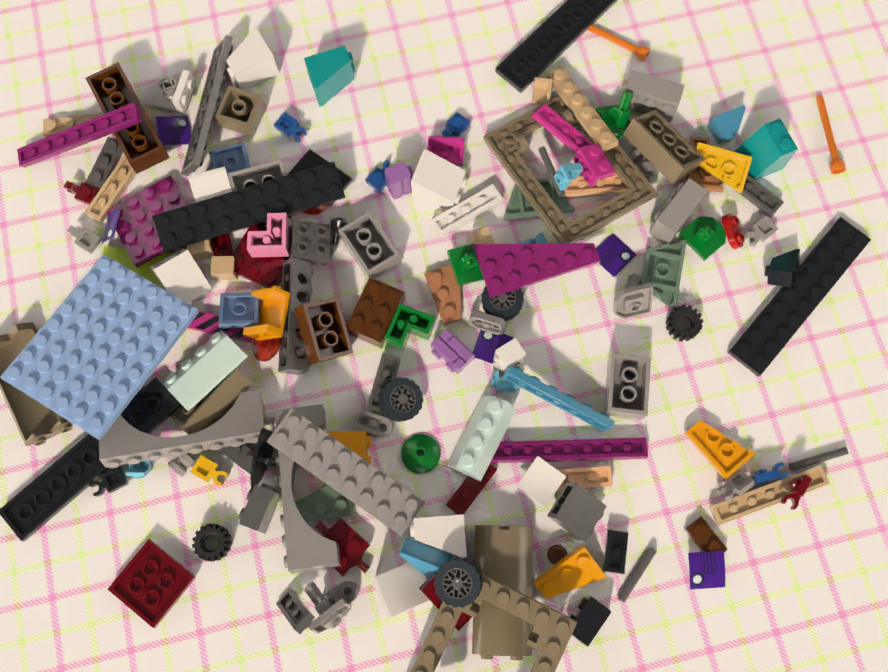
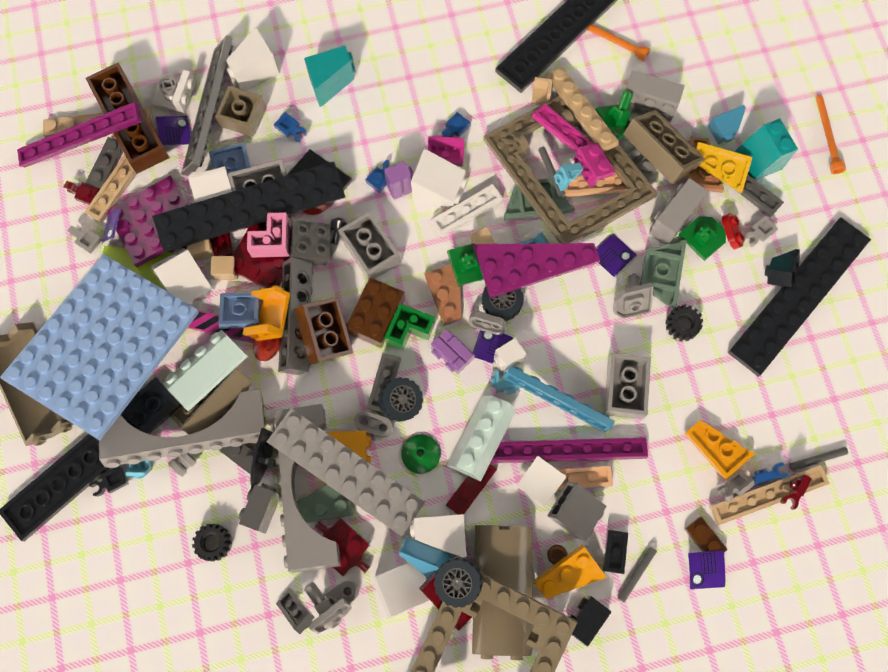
(151, 583): dark red plate -> none
(206, 469): yellow plate -> none

